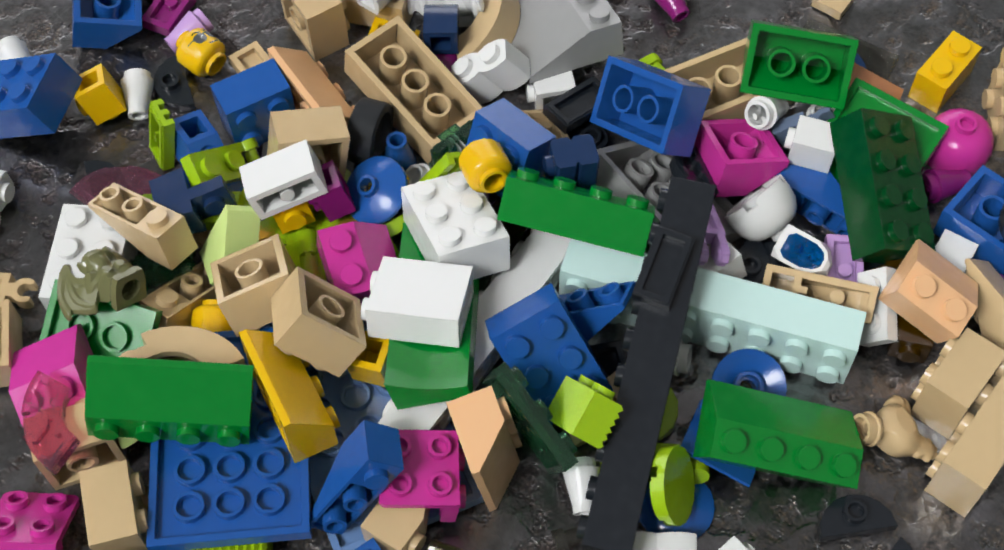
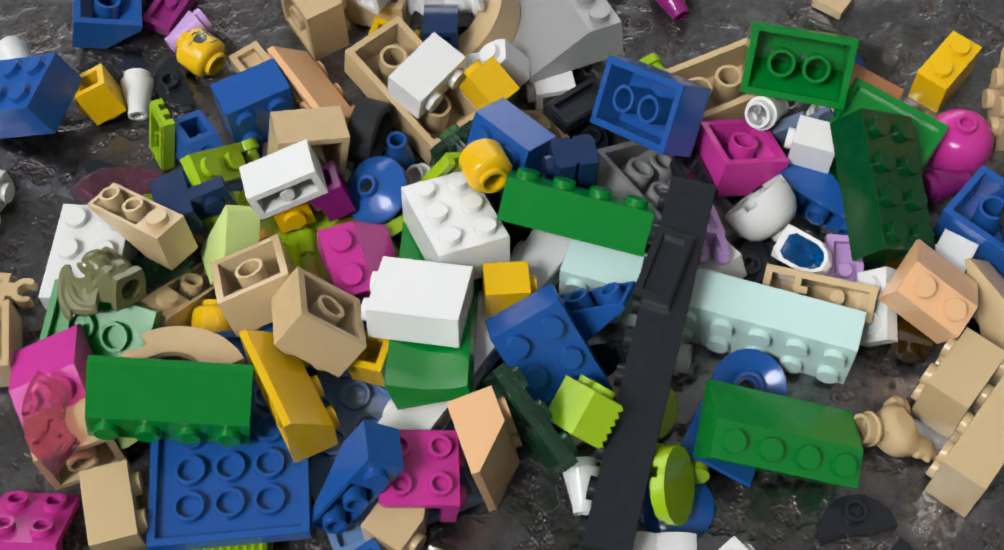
(426, 76): none -> white brick
(487, 83): none -> yellow brick
(505, 285): none -> yellow brick

